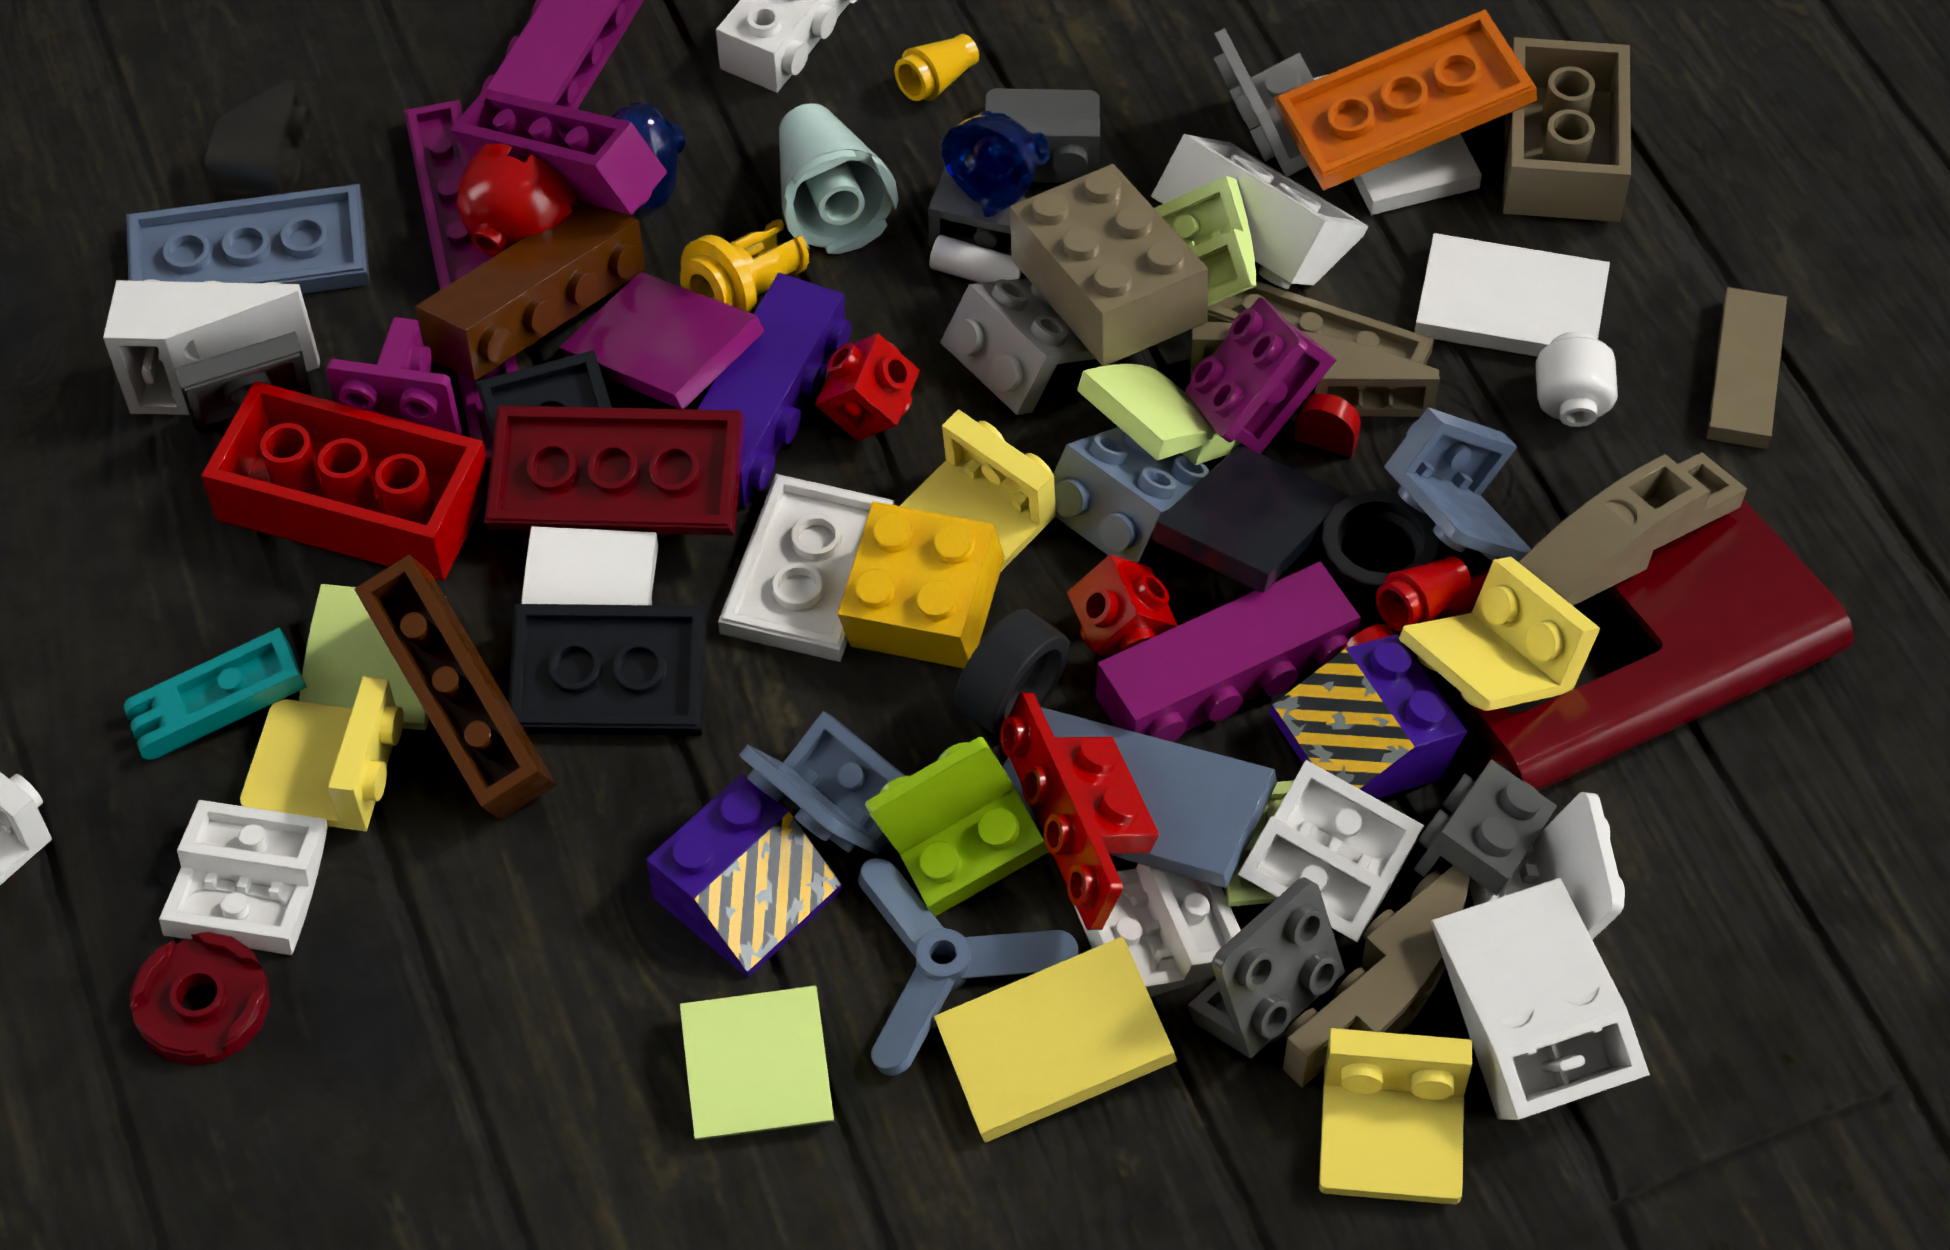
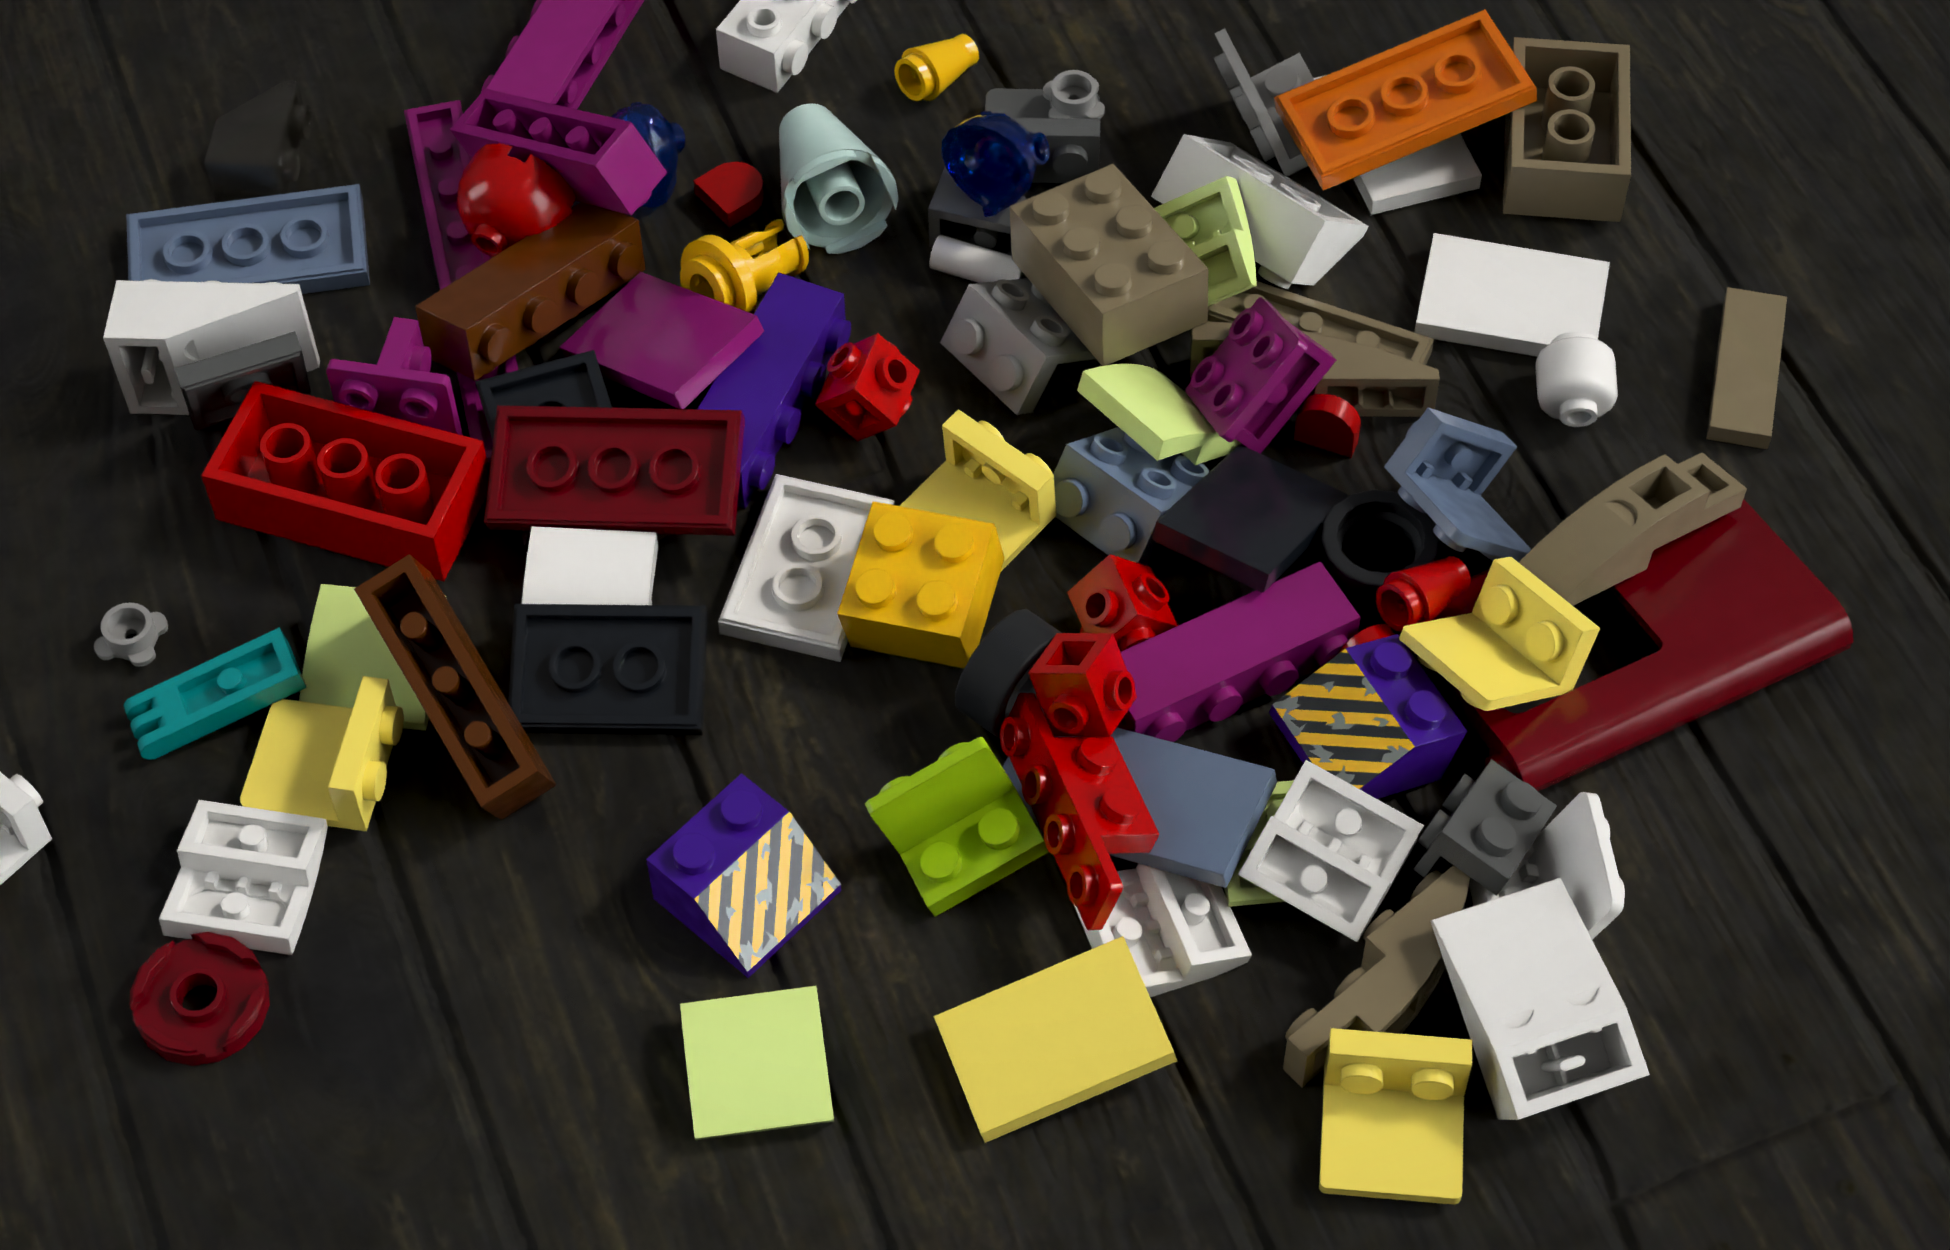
(128, 620): none -> light grey plate
(731, 191): none -> red tile
(827, 783): sand blue bracket -> none
(932, 982): sand blue piece -> none
(1073, 96): none -> light grey plate
(1083, 684): none -> red brick
(1270, 971): dark grey bracket -> none

